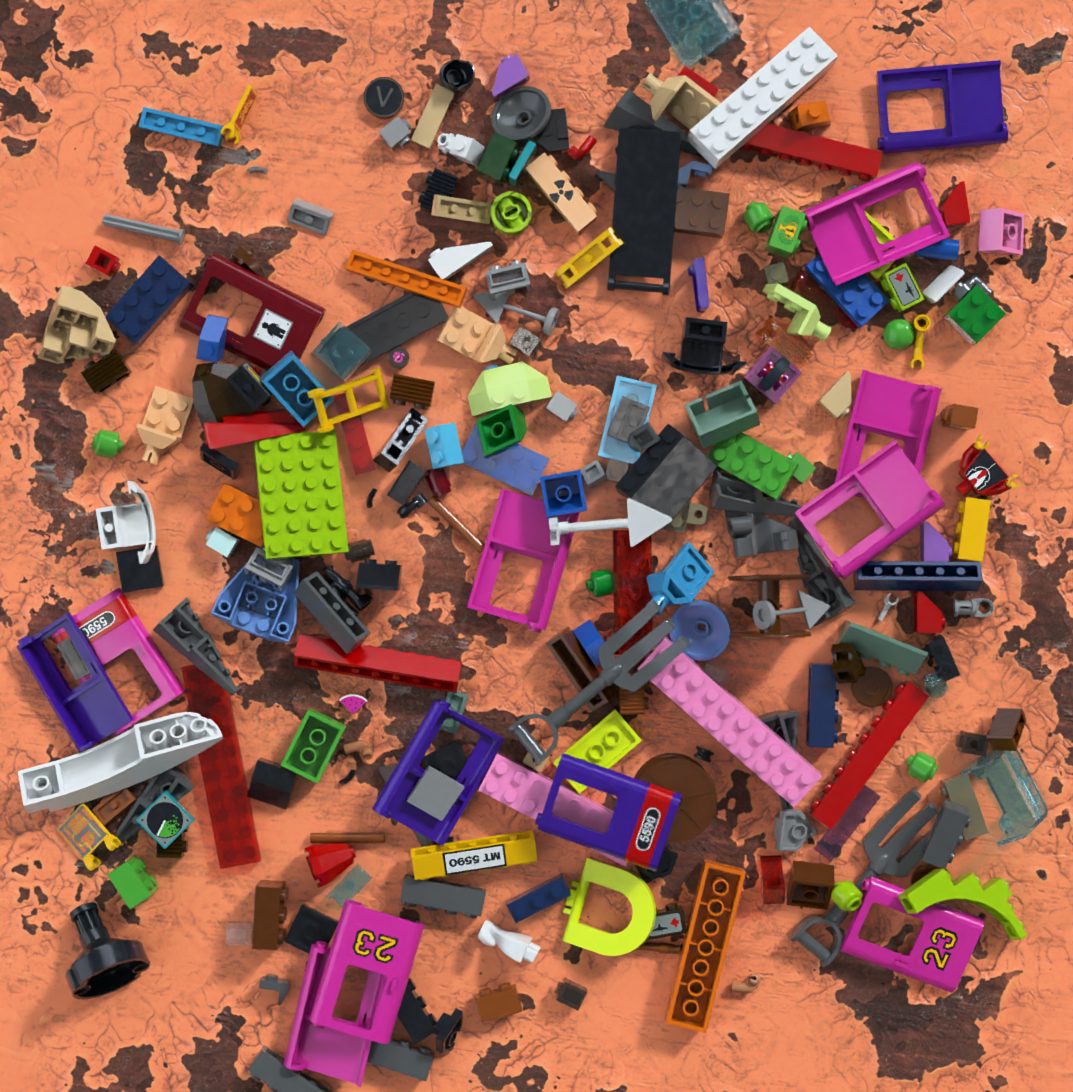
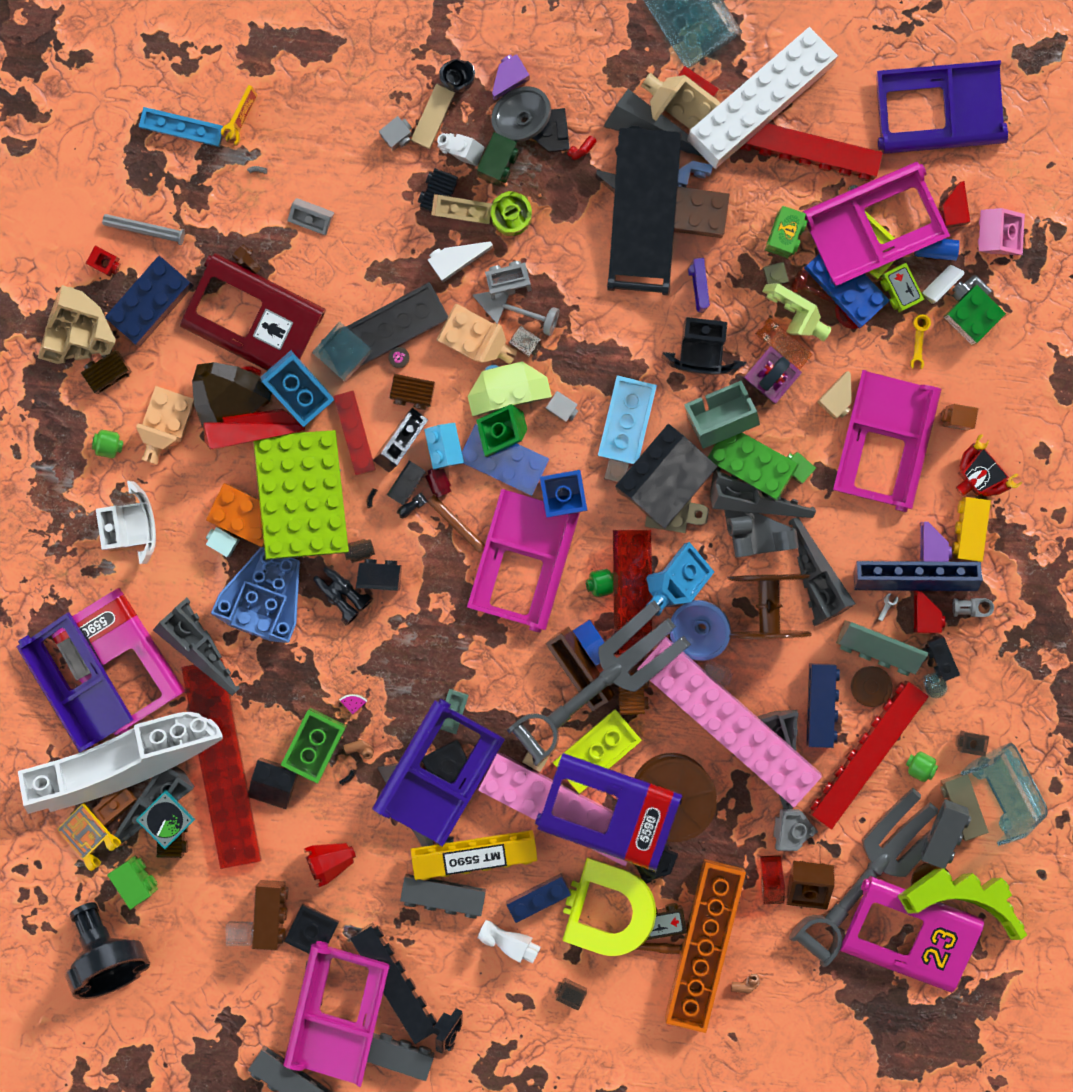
(136, 575): black tile -> none
(212, 339): blue slope -> none
(219, 461): black tile -> none
(249, 385): black panel -> none
(270, 570): light grey window -> none
(272, 982): dark grey plate -> none
(319, 393): yellow piece -> none
(331, 612): dark grey brick -> none
(347, 837): dark orange piece -> none
(350, 885): clear light blue panel -> none
(375, 944): dark pink piece -> none
(378, 664): red brick -> none
(384, 97): black tile -> none
(406, 279): orange plate -> none
(435, 793): light grey tile -> none
(498, 1002): dark orange brick -> none
(522, 162): teal tile -> none
(561, 193): light nougat brick -> none
(588, 258): yellow plate -> none
(593, 473): light grey plate -> none
(628, 418): plate -> none
(641, 523): white piece -> none
(643, 438): dark grey plate -> none
(703, 755): black bush -> none
(758, 217): bright green head -> none
(810, 116): orange torso -> none
(812, 608): light grey piece -> none
(834, 839): tile -> none
(846, 663): dark brown brick -> none
(846, 896): lime head -> none
(894, 493): dark pink piece -> none
(899, 334): bright green hair -> none
(1006, 729): reddish brown brick -> none

